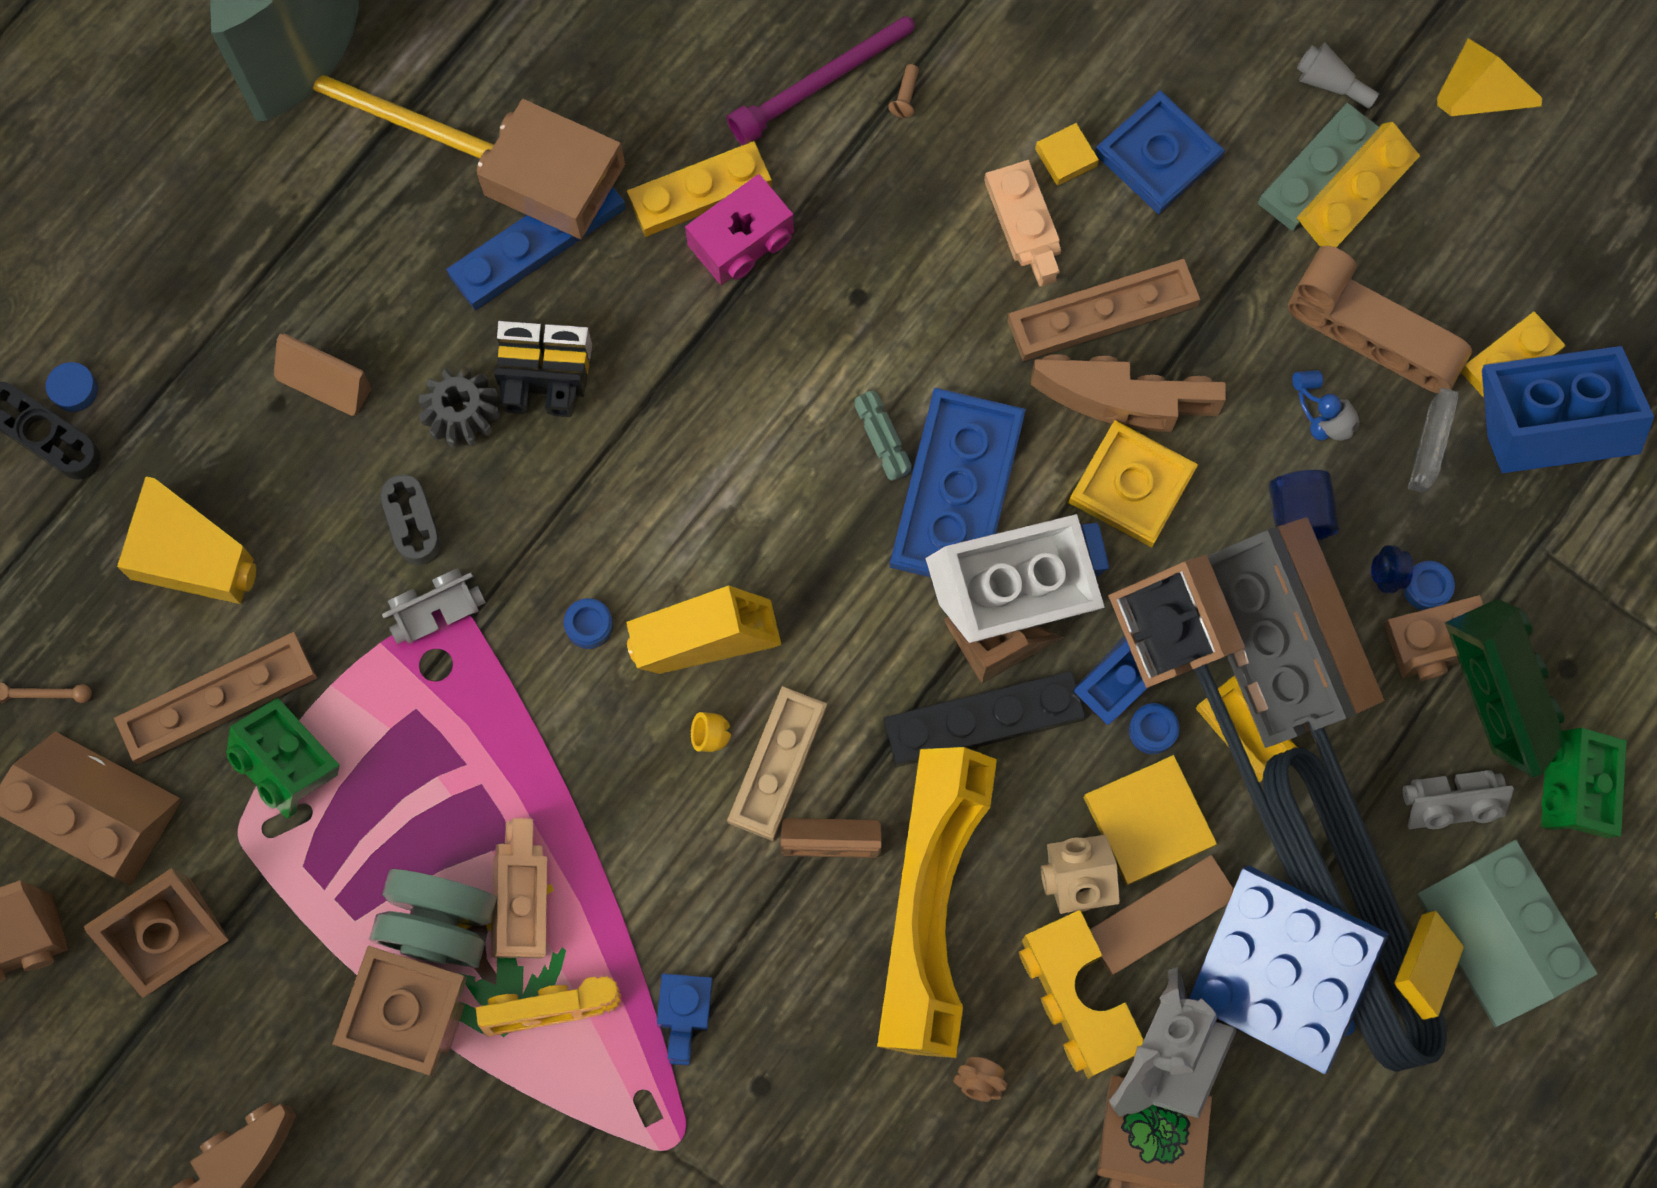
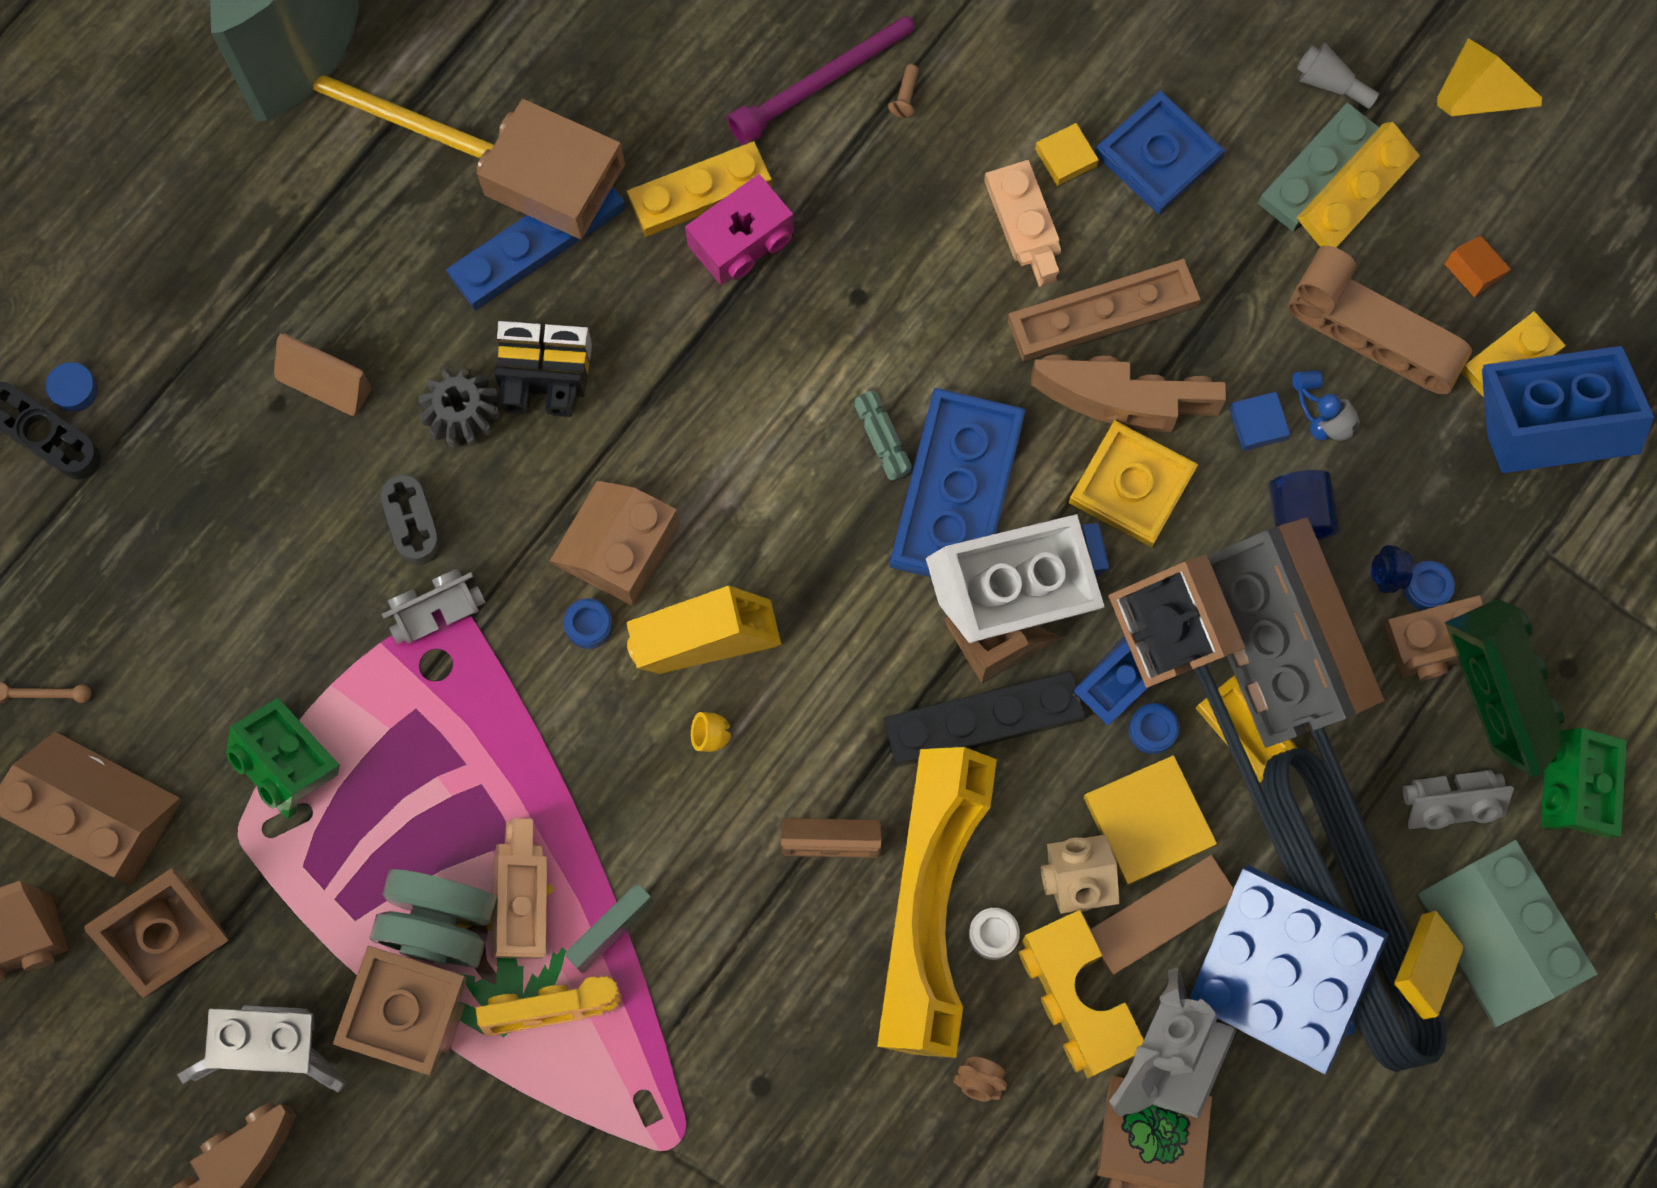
(182, 549): yellow slope -> none
(215, 698): medium nougat plate -> none
(263, 1041): none -> piece
(609, 928): none -> sand green tile
(617, 540): none -> medium nougat slope
(683, 1008): blue plate -> none
(777, 763): tan tile -> none
(994, 933): none -> white tile
(1259, 421): none -> blue tile
(1433, 440): clear tile -> none
(1476, 265): none -> orange slope

